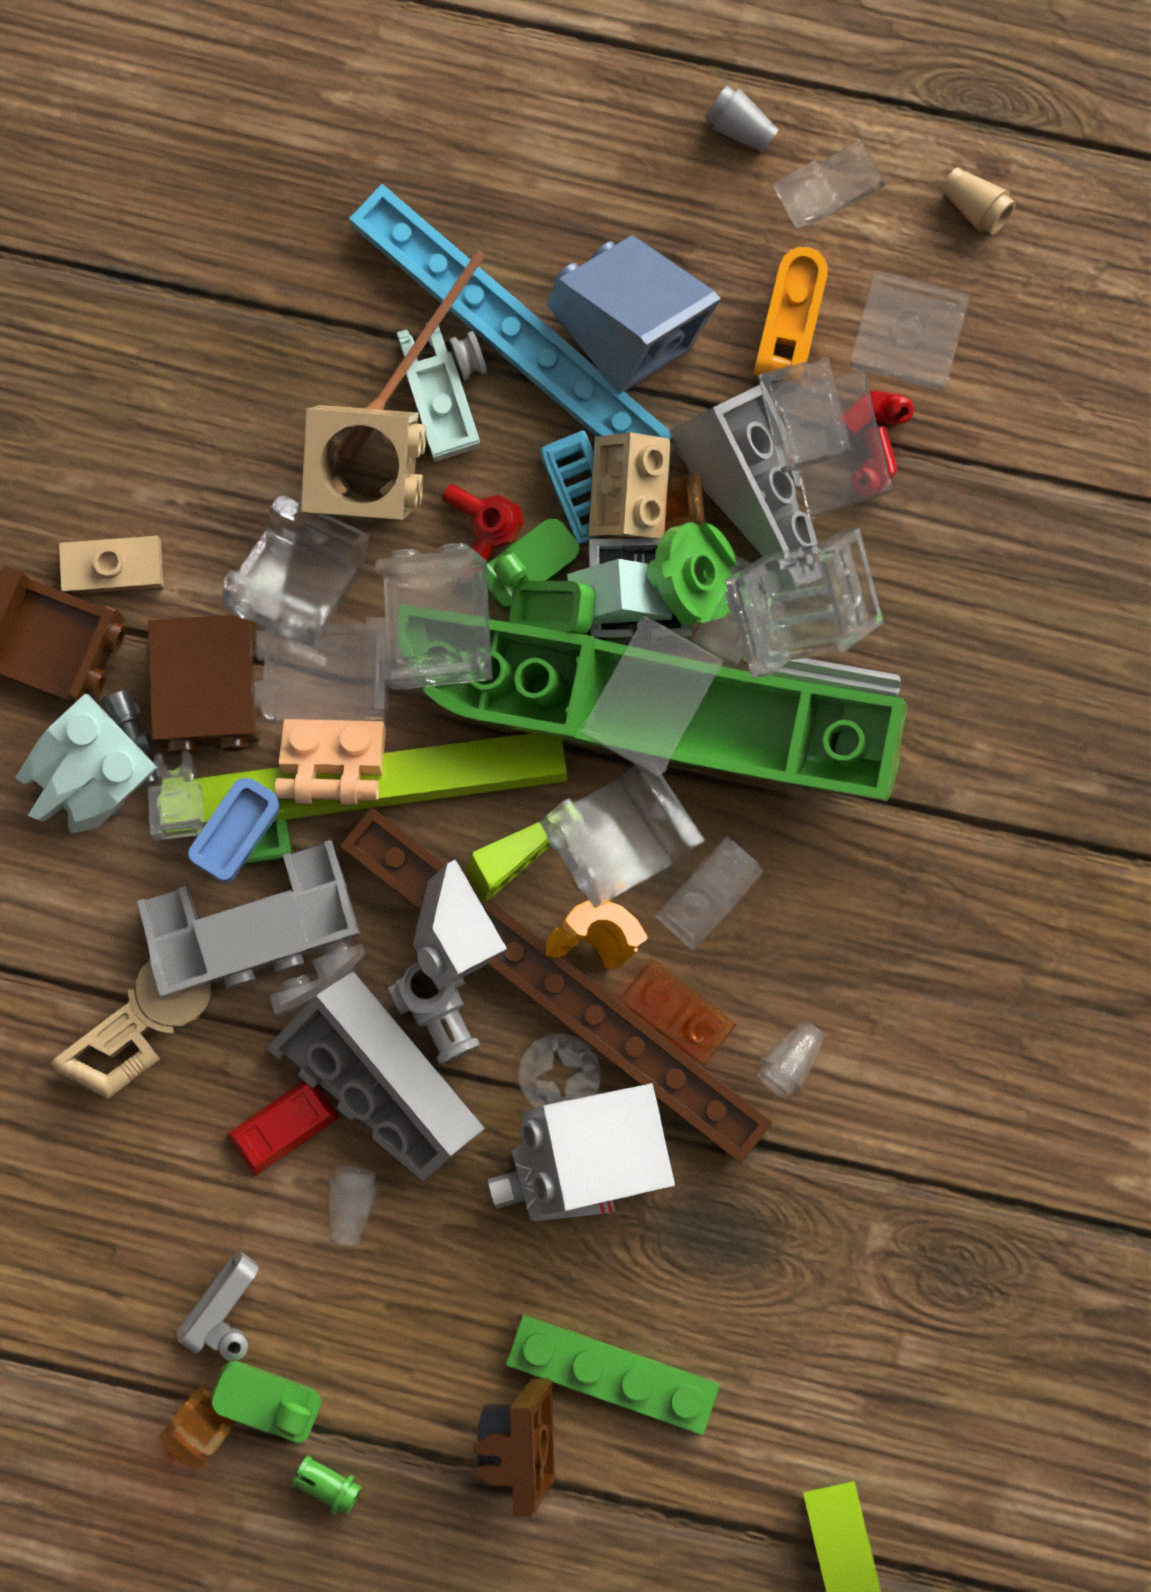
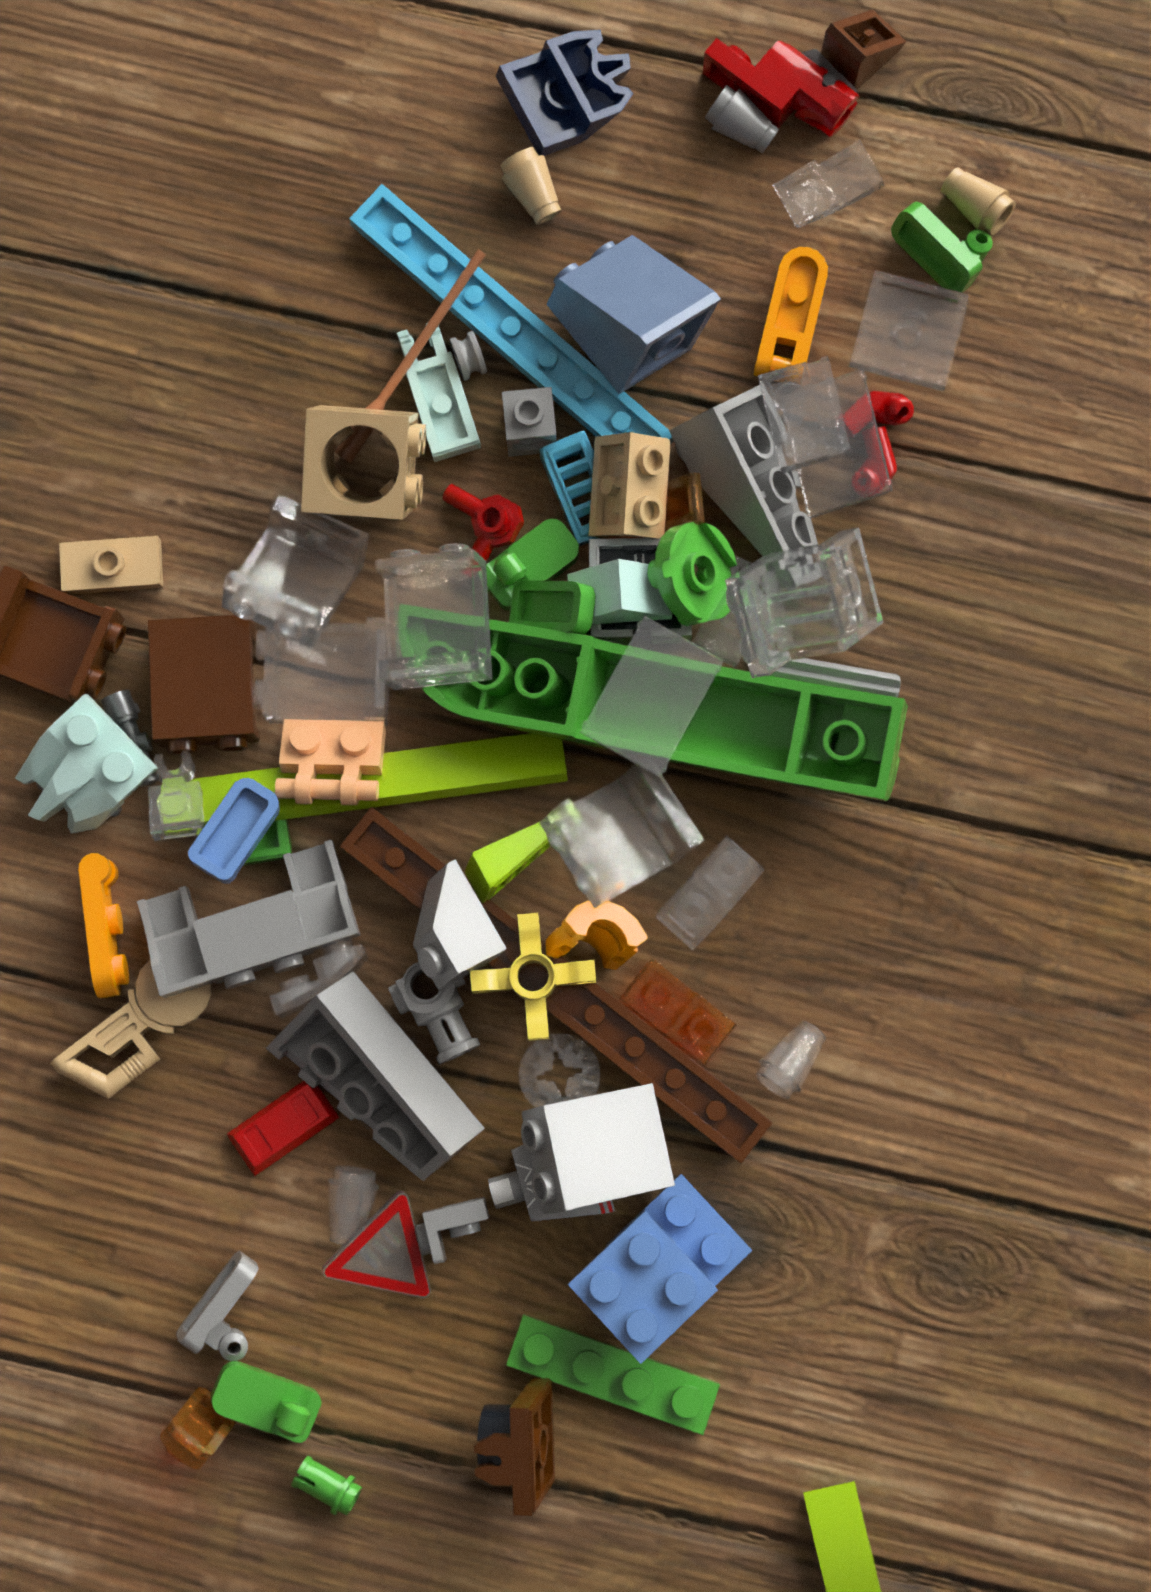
(102, 925): none -> light orange plate
(384, 1253): none -> piece
(460, 1220): none -> light grey bracket
(528, 420): none -> light grey brick
(531, 184): none -> tan cone
(531, 952): none -> light yellow pin
(565, 90): none -> dark blue plate
(660, 1268): none -> medium blue bracket
(785, 83): none -> red plate
(860, 46): none -> reddish brown slope
(938, 249): none -> bright green piece

